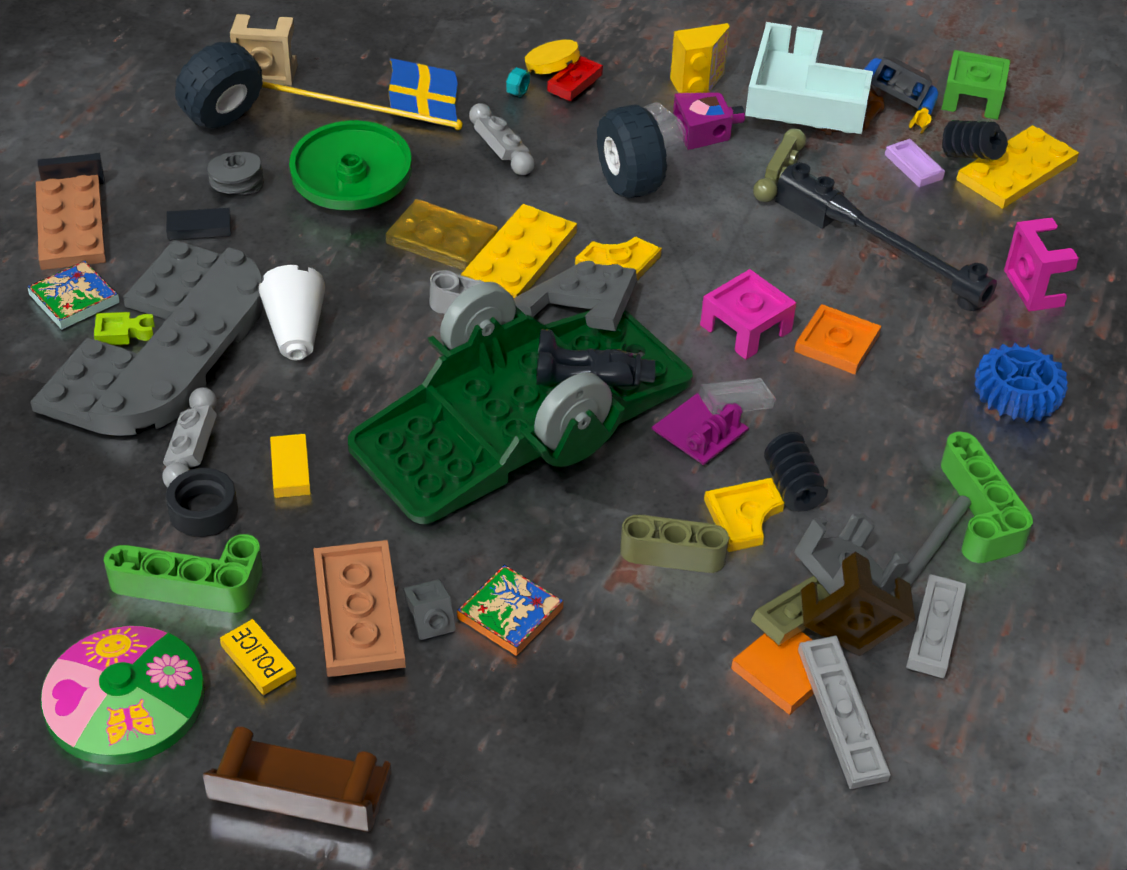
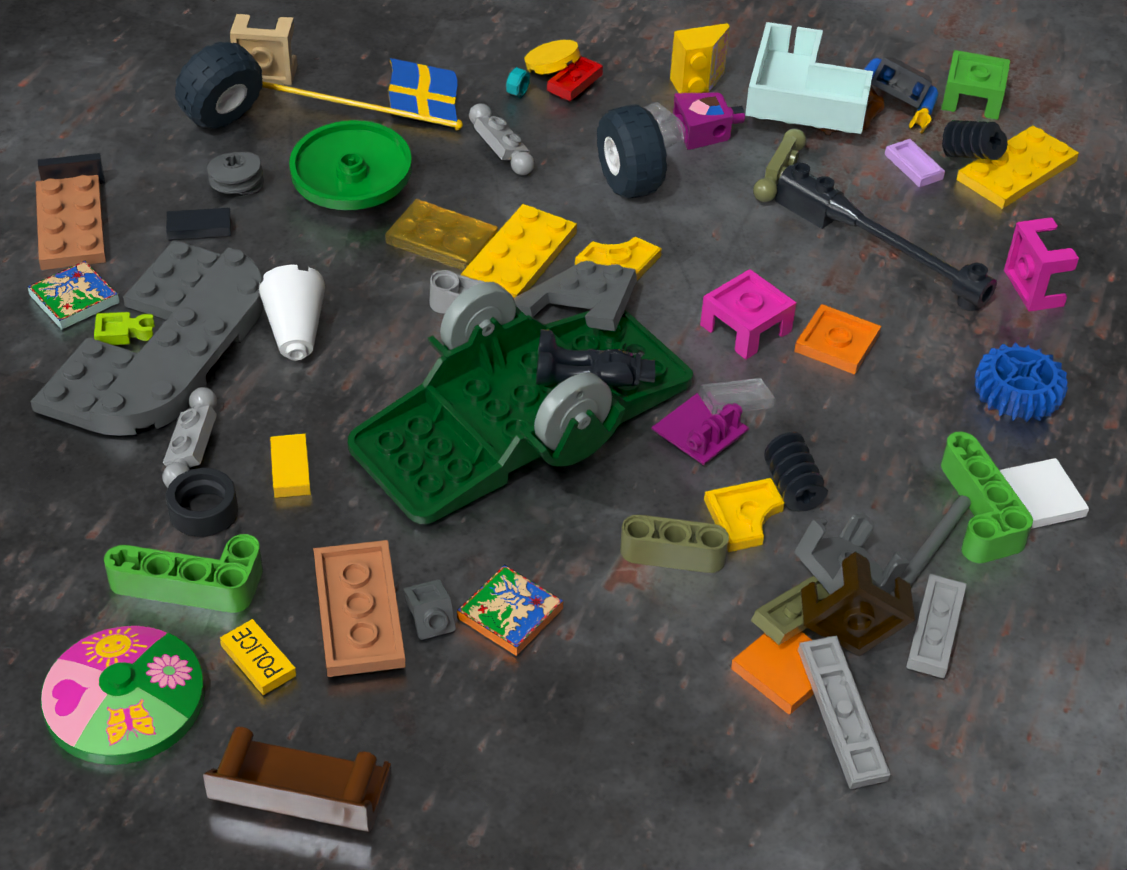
(1046, 492): none -> white tile

